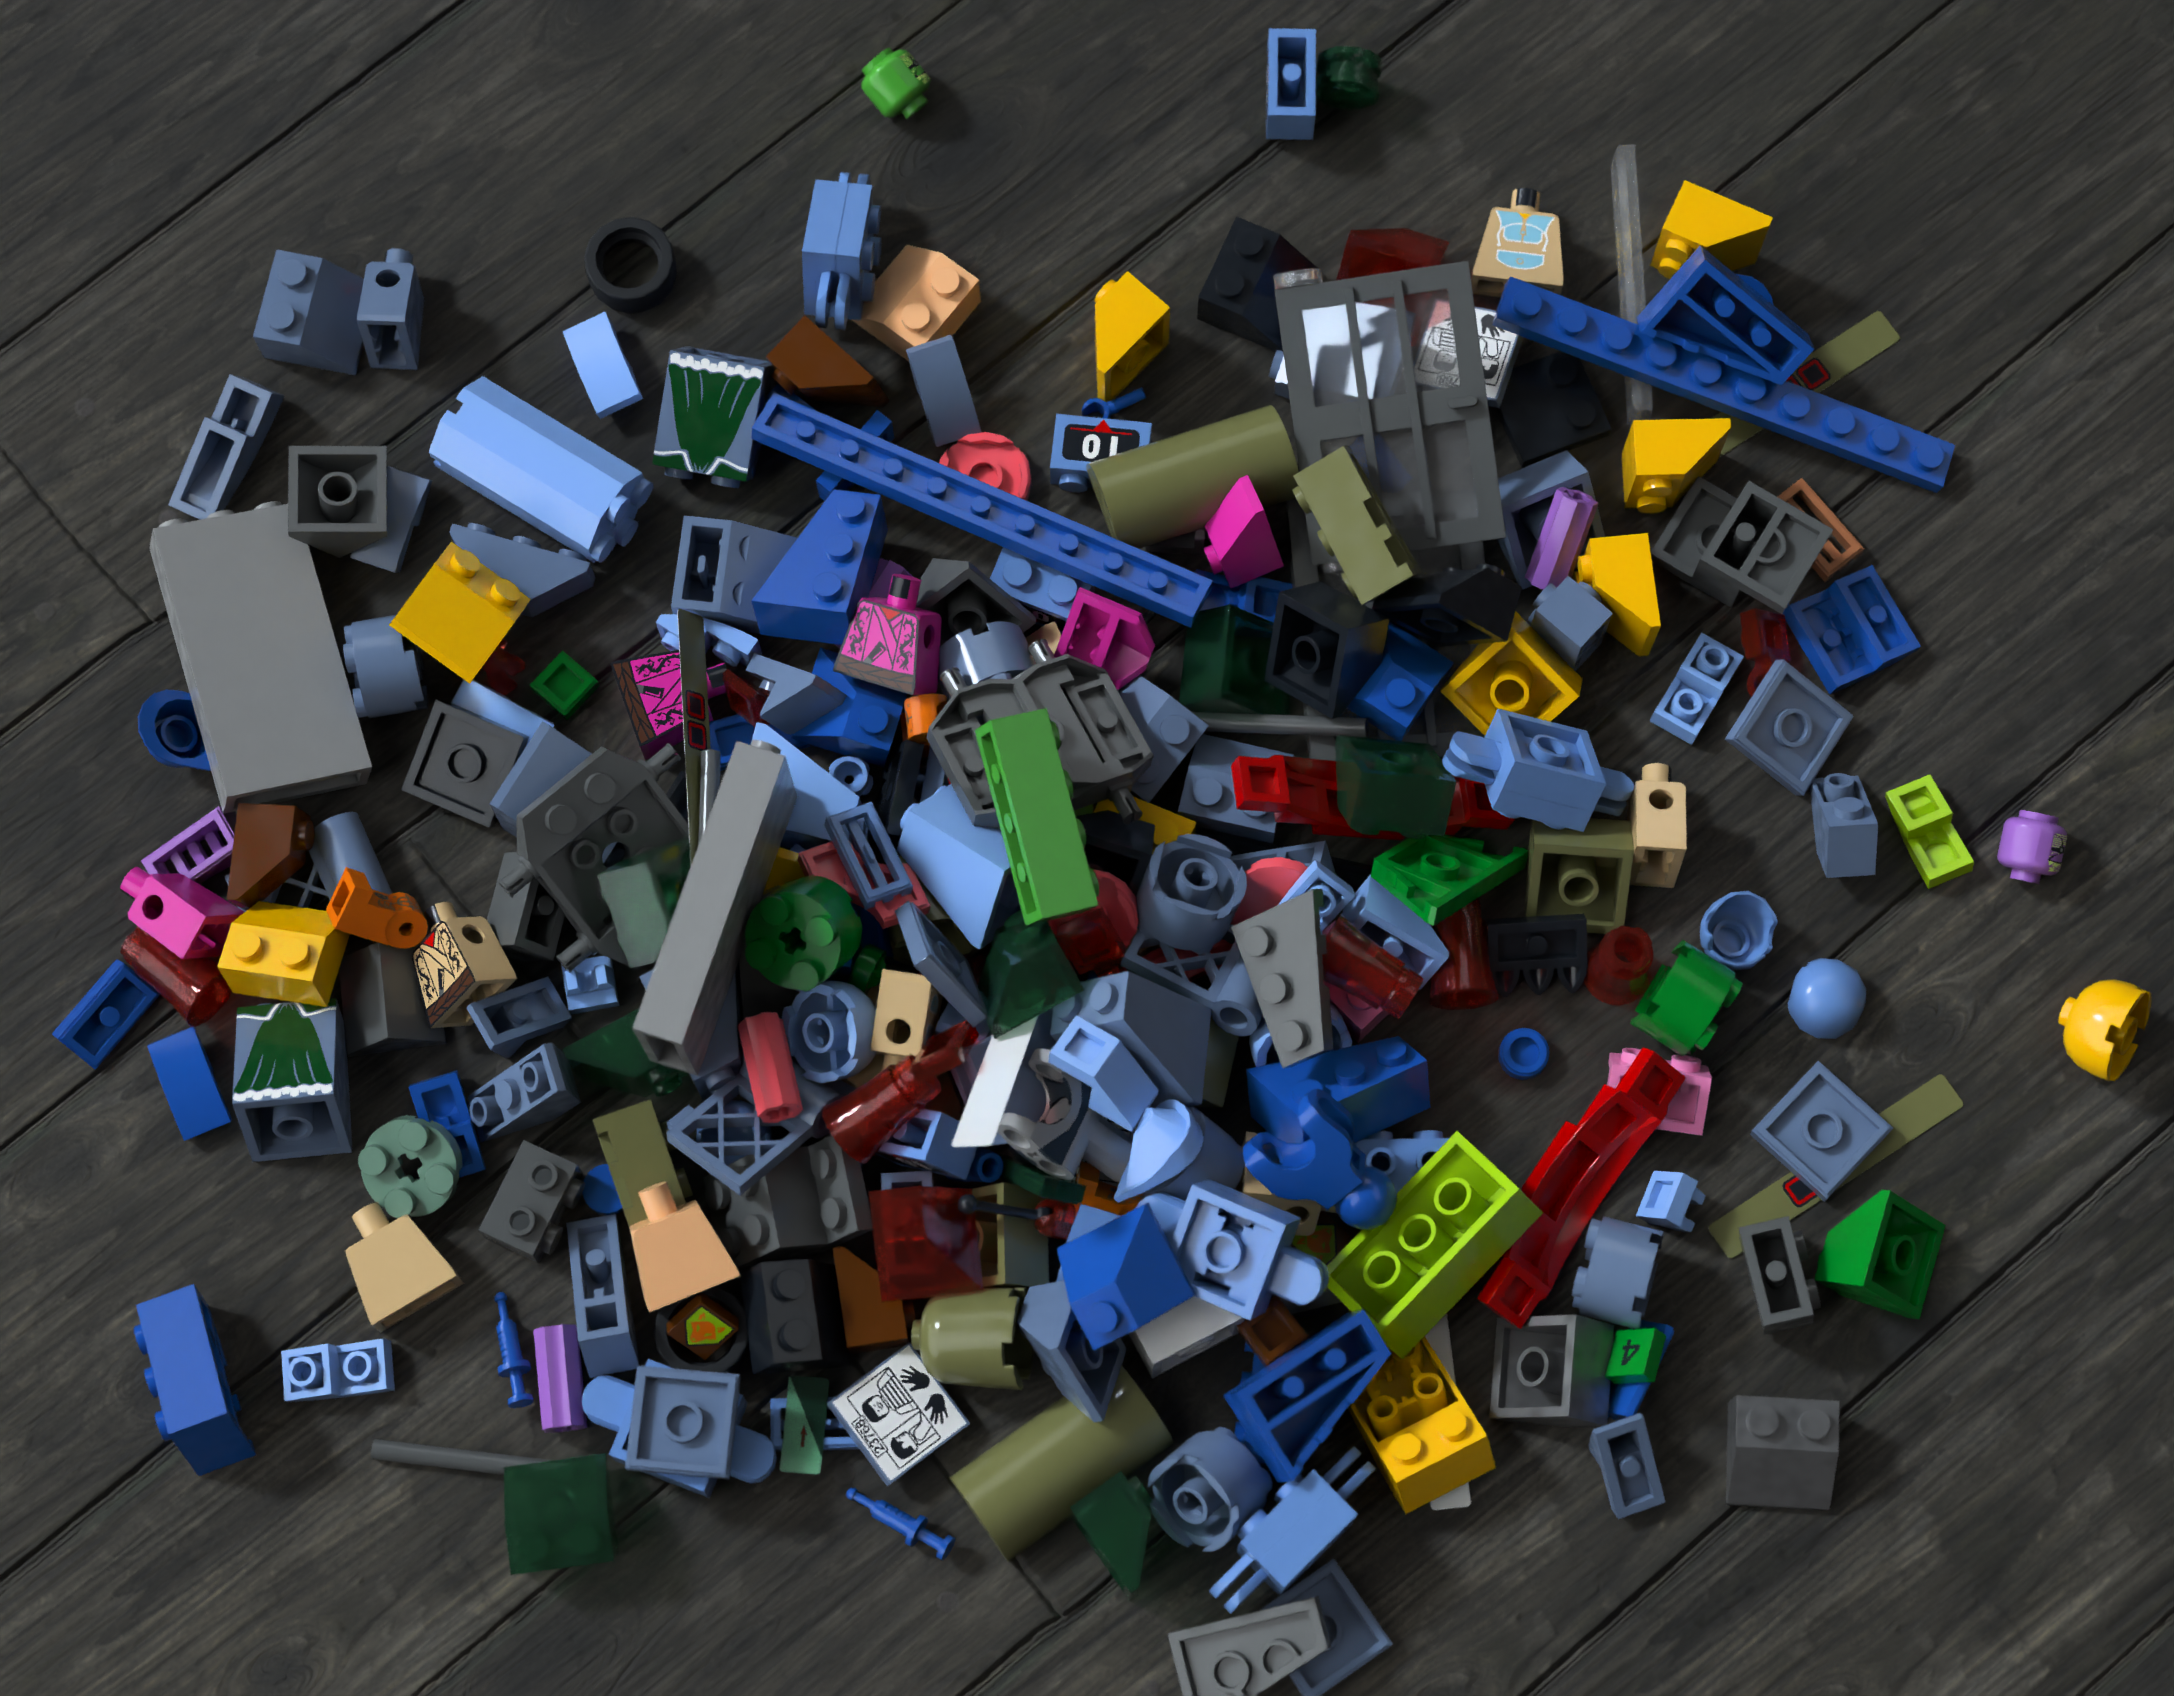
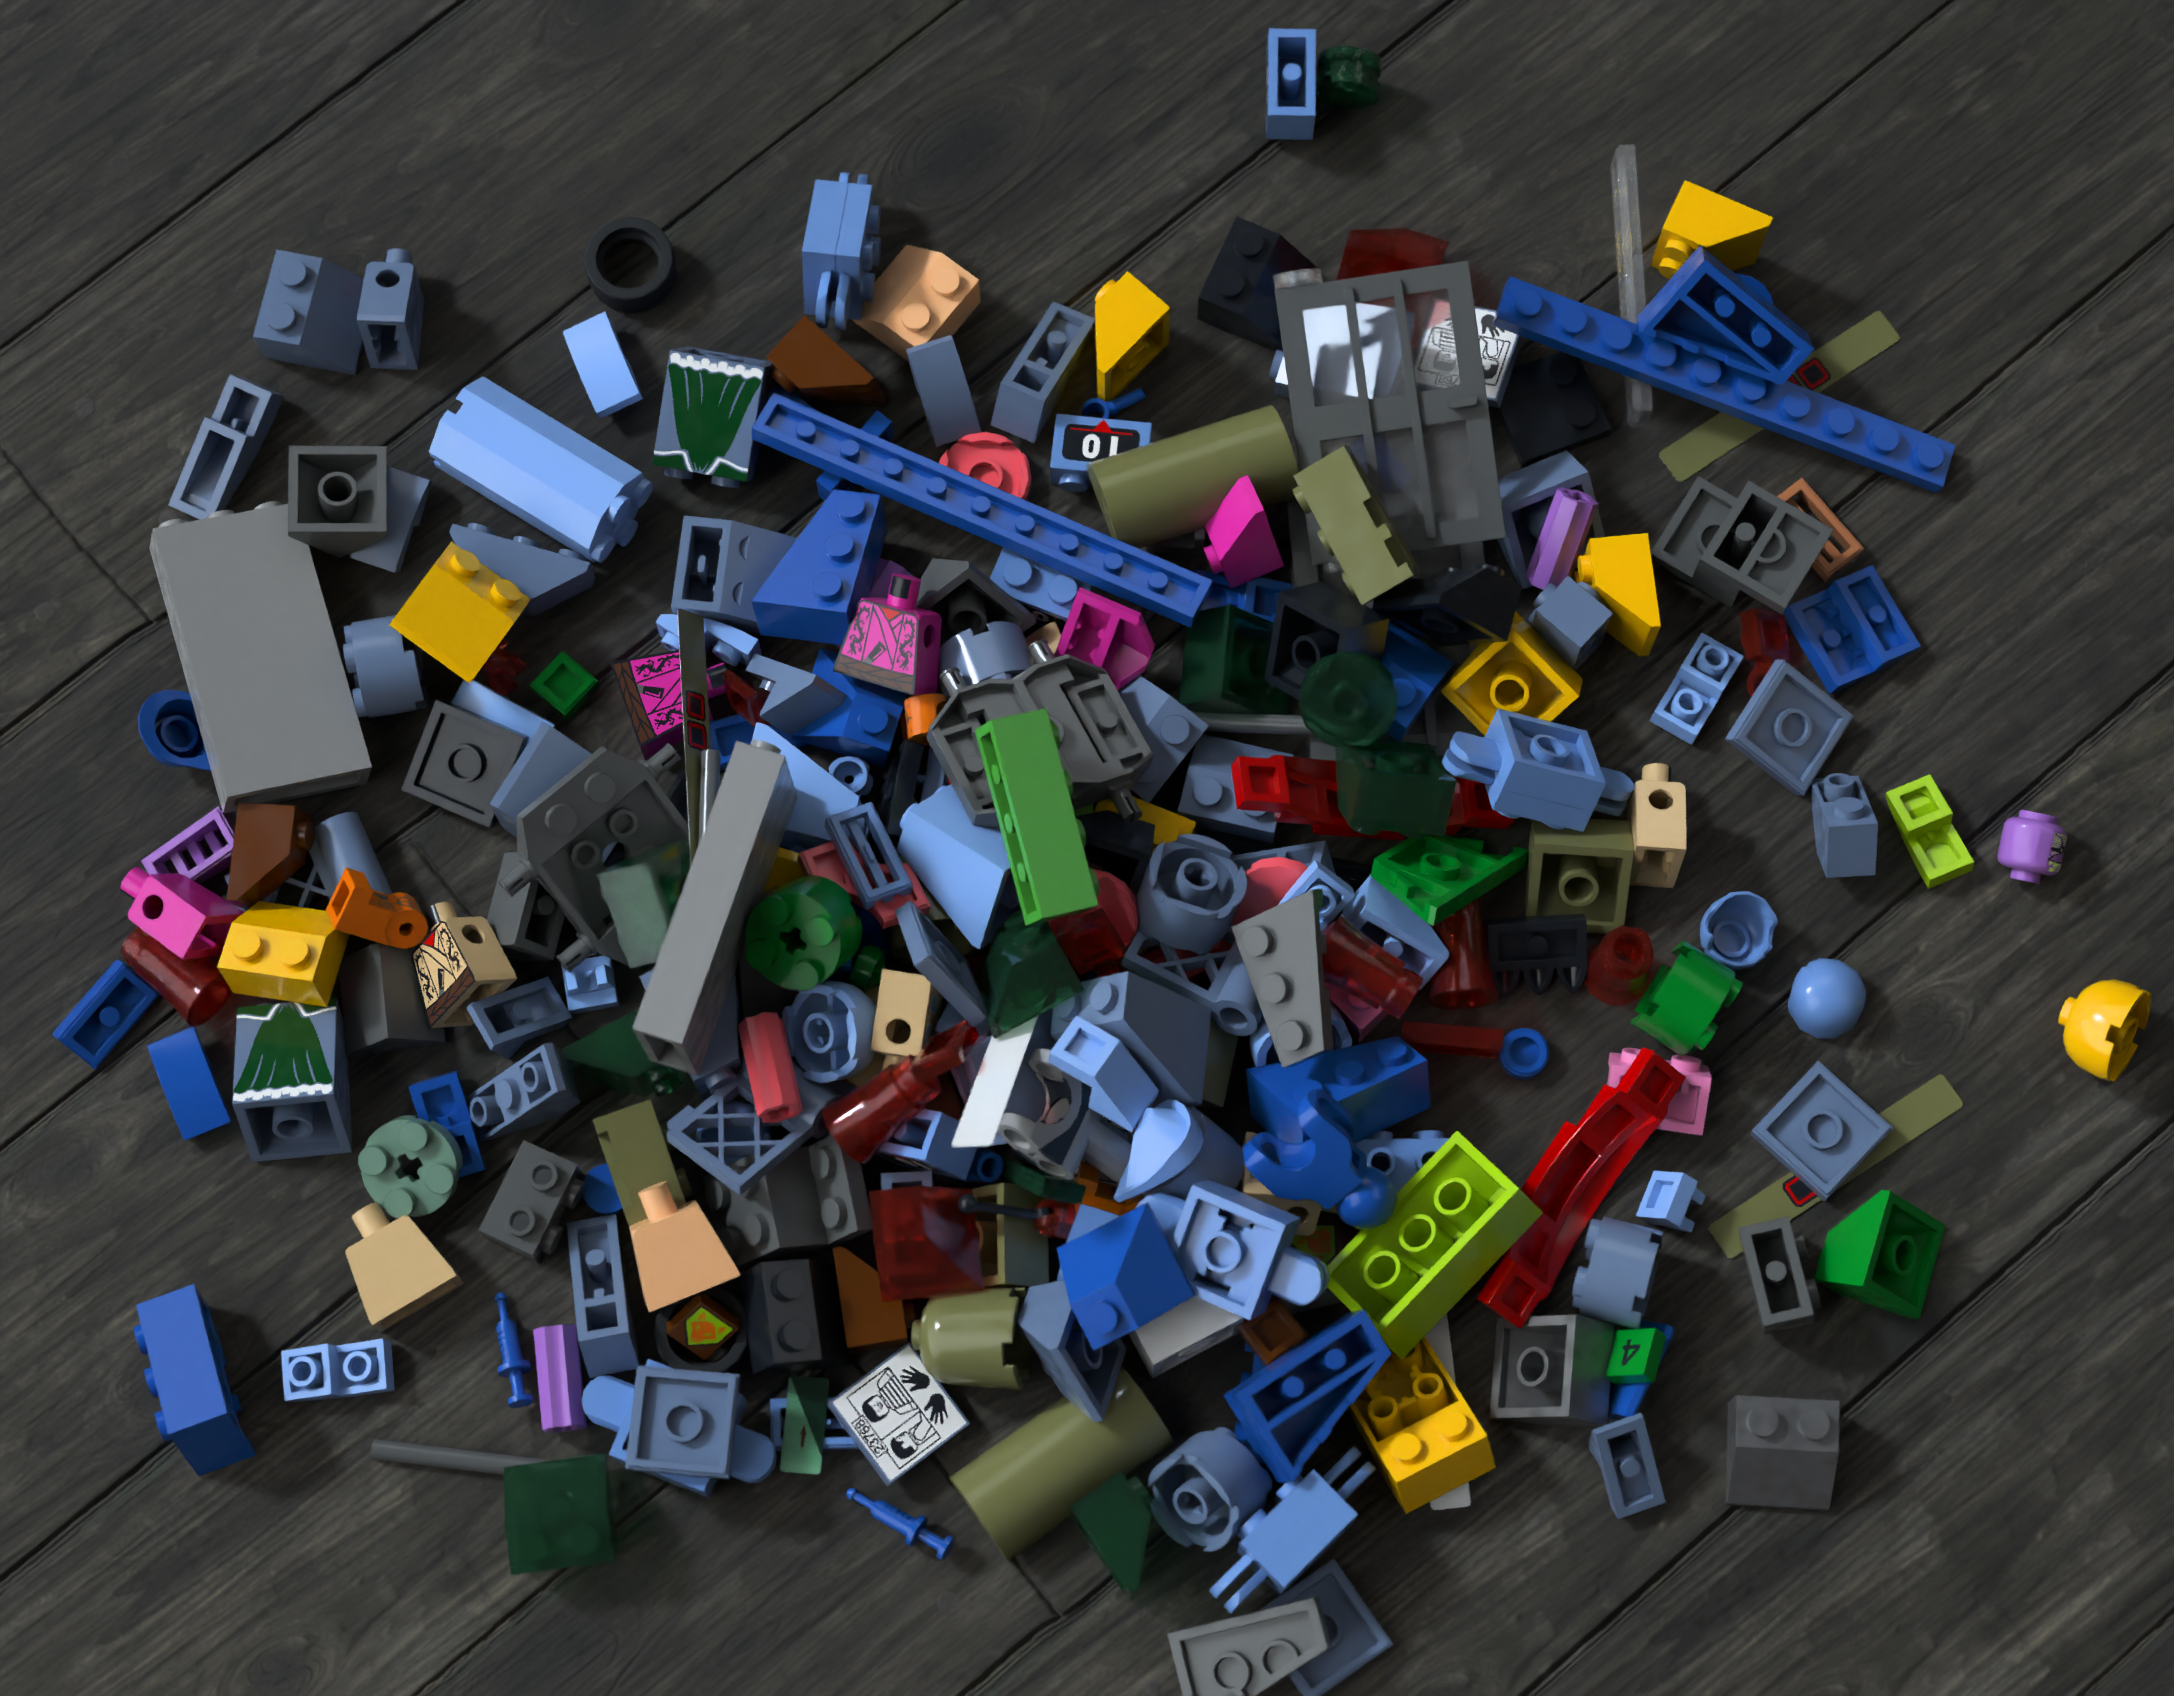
(895, 83): bright green head -> none
(1041, 372): none -> sand blue slope
(1348, 699): none -> clear green tile
(1453, 1039): none -> clear red tile
(1519, 245): tan torso -> none
(1666, 459): yellow slope -> none

